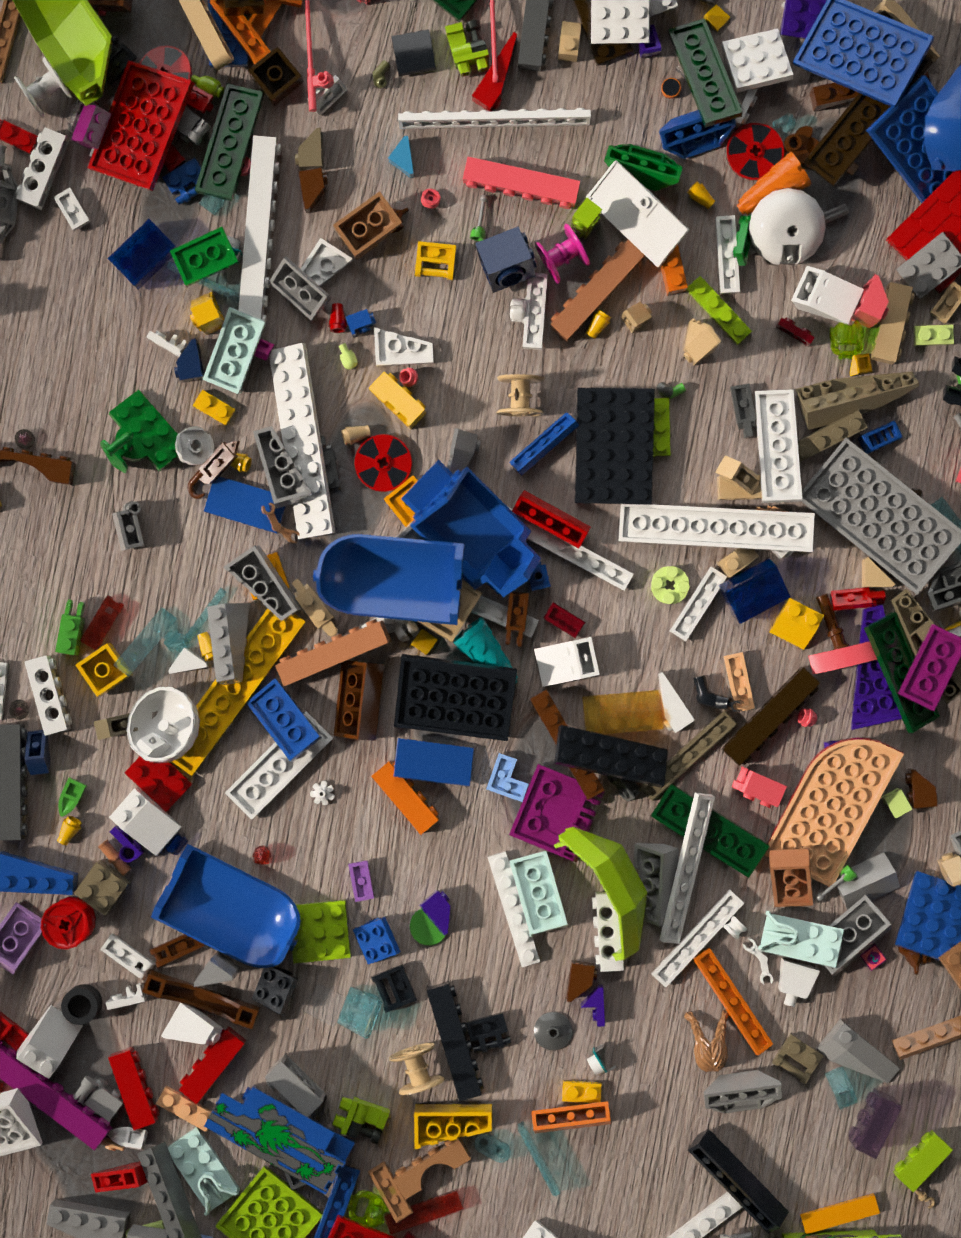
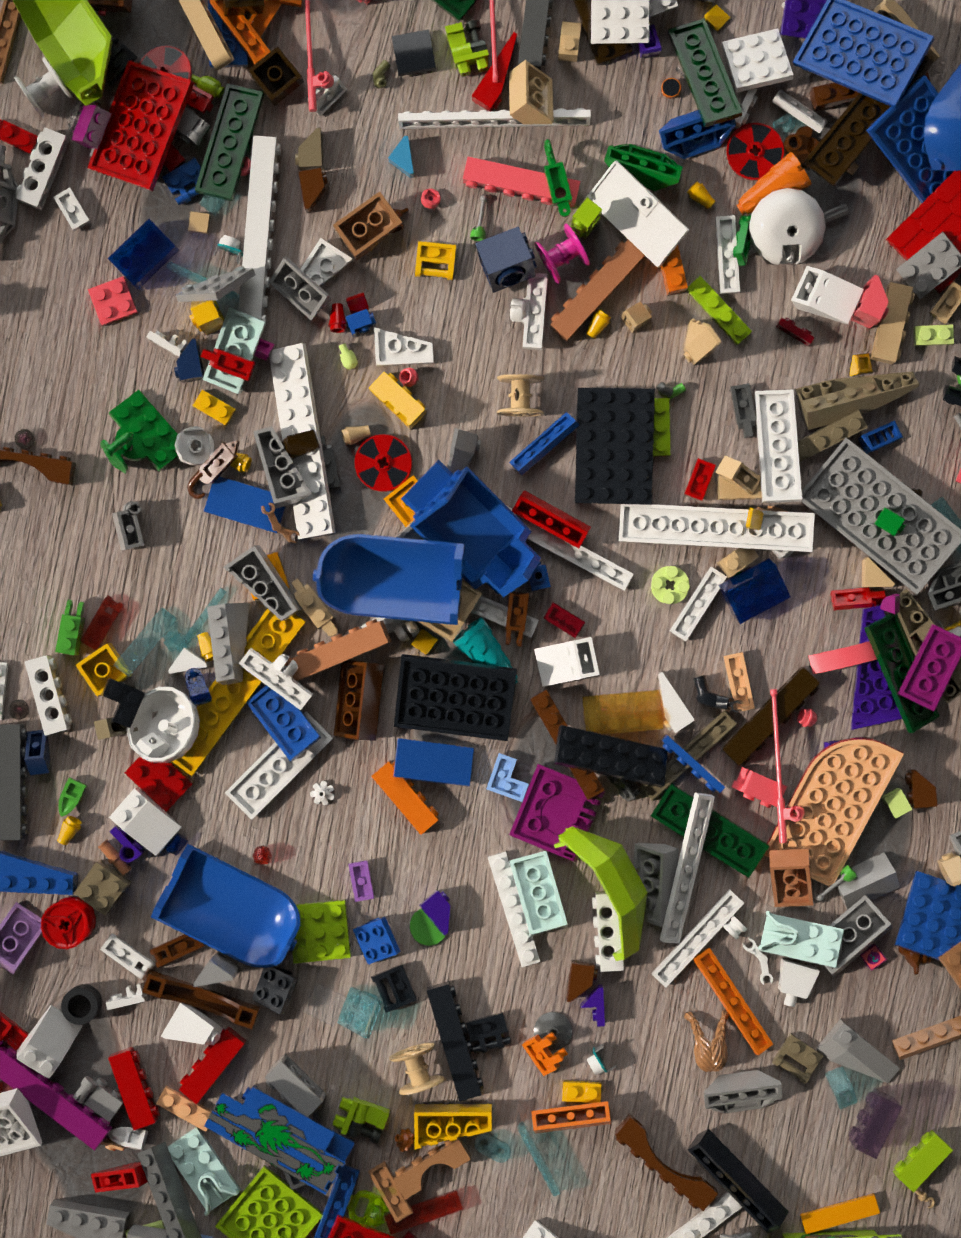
(112, 301): none -> coral plate
(127, 698): none -> black plate
(197, 689): none -> clear blue piece
(199, 222): none -> tan tile
(204, 256): green plate -> none
(215, 286): none -> light grey plate
(229, 363): none -> red hinge
(277, 676): none -> white plate
(300, 443): none -> dark brown slope
(357, 303): none -> red slope
(404, 1140): none -> dark orange plant
(530, 95): none -> tan slope
(541, 1055): none -> orange plate
(556, 179): none -> green piece
(684, 758): none -> blue plate
(695, 1188): none -> reddish brown arch
(699, 479): none -> red plate
(754, 519): none -> yellow slope
(783, 813): none -> coral piece
(796, 623): yellow slope -> none
(799, 111): none -> white tile
(835, 631): reddish brown pin -> none
(847, 335): clear neon green helmet -> none
(890, 522): none -> green brick
(891, 604): none -> magenta tile

